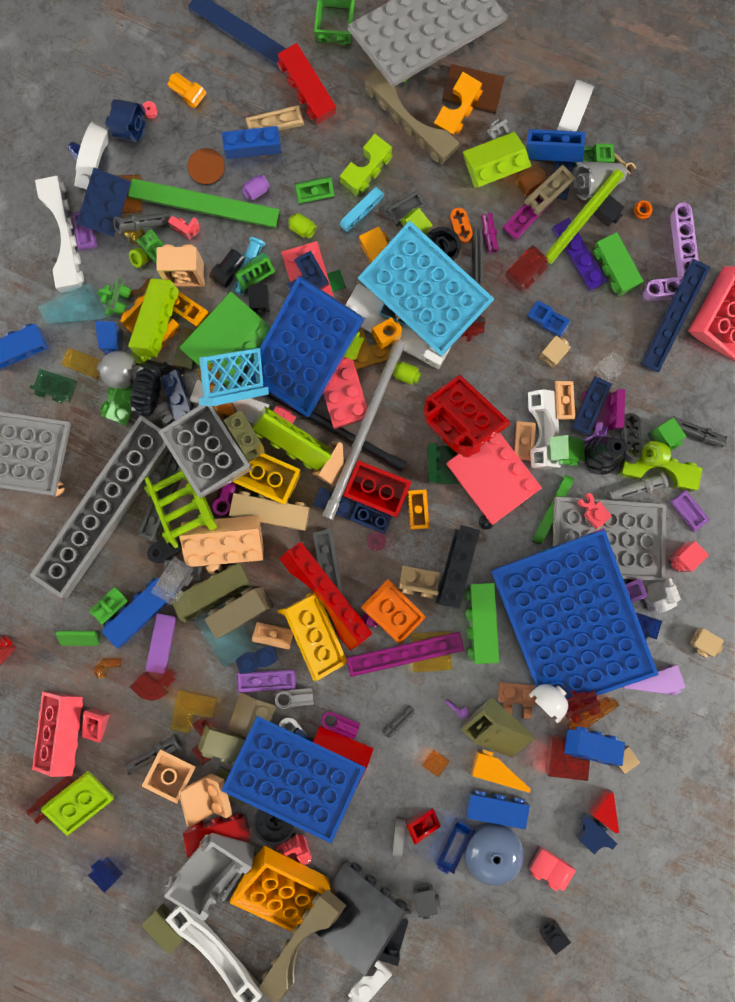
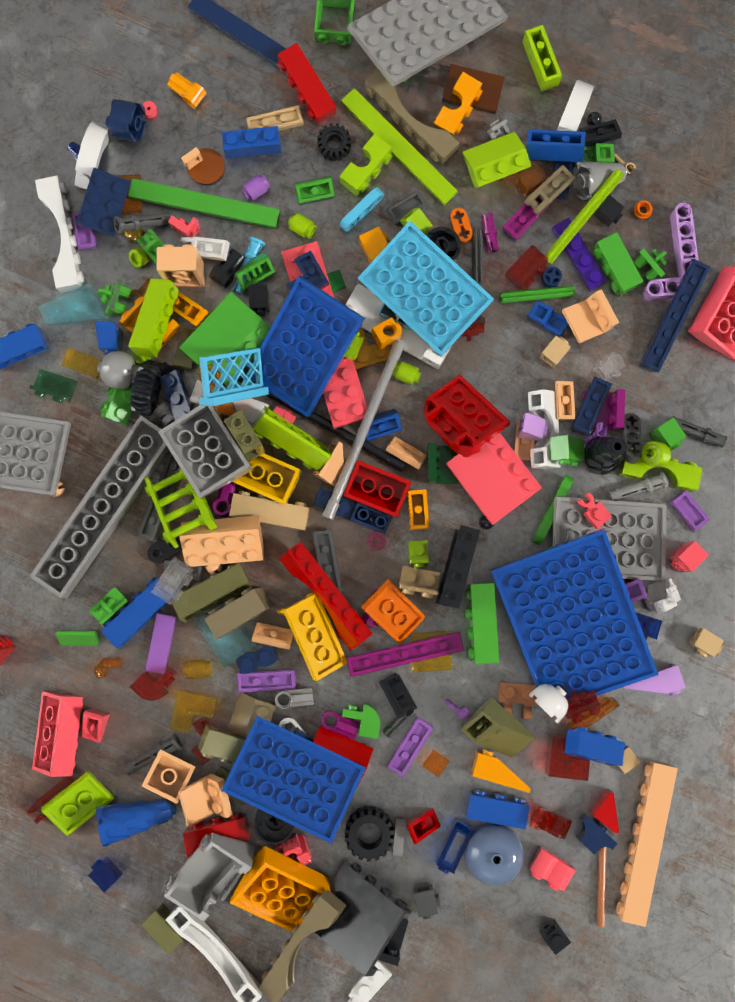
(123, 820): none -> blue cone
(192, 158): none -> light nougat tile
(197, 669): none -> clear yellow brick
(209, 248): none -> white hinge
(332, 131): none -> black tyre
(369, 719): none -> bright green brick
(371, 850): none -> black tyre
(384, 424): none -> blue slope
(398, 695): none -> black hinge
(401, 148): none -> lime tile
(406, 452): none -> light nougat plate
(409, 746): none -> medium lavender tile
(418, 553): none -> lime bracket
(532, 427): none -> lavender slope
(537, 294): none -> bright green axle
(542, 58): none -> lime brick
(550, 822): none -> clear red brick
(554, 274): none -> dark blue wheel
(590, 317): none -> light nougat bracket
(600, 132): none -> black plate
(601, 887): none -> nougat bar
(644, 258): none -> bright green hips
(647, 843): none -> light nougat brick

